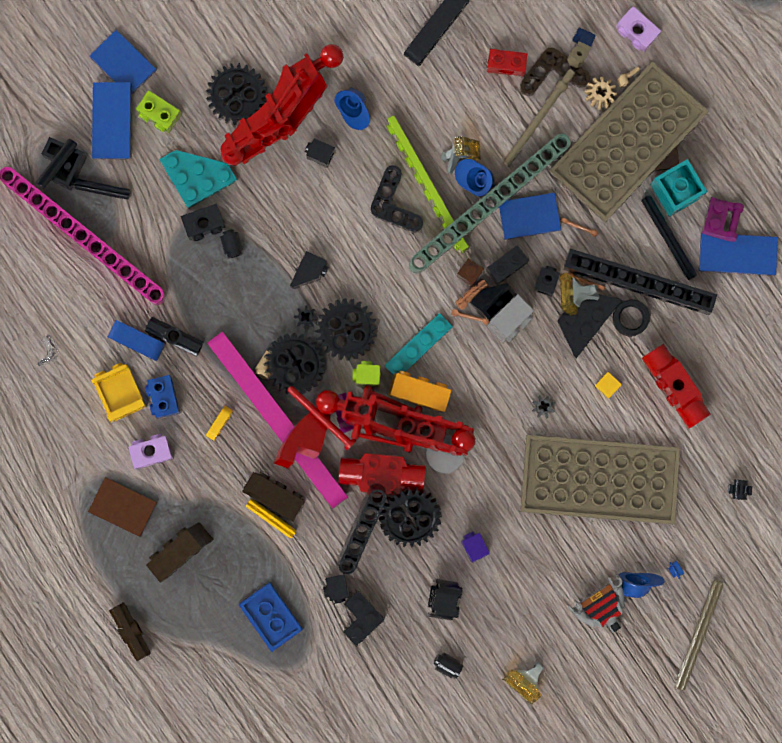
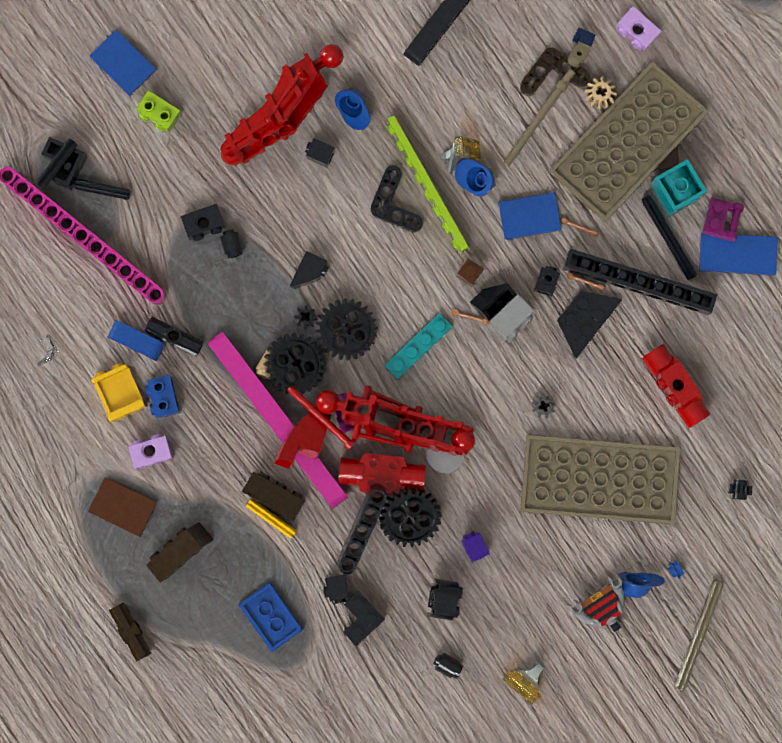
(111, 120): blue tile -> none
(196, 176): teal plate -> none
(219, 423): yellow beam -> none
(225, 81): black gear -> none
(367, 374): lime brick -> none
(419, 391): light orange brick -> none
(471, 293): nougat axle -> none
(497, 198): sand green beam -> none
(507, 62): red brick -> none
(507, 265): black brick -> none
(573, 293): piece -> none
(608, 385): yellow tile -> none
(623, 79): tan hand -> none
(645, 317): black tyre -> none

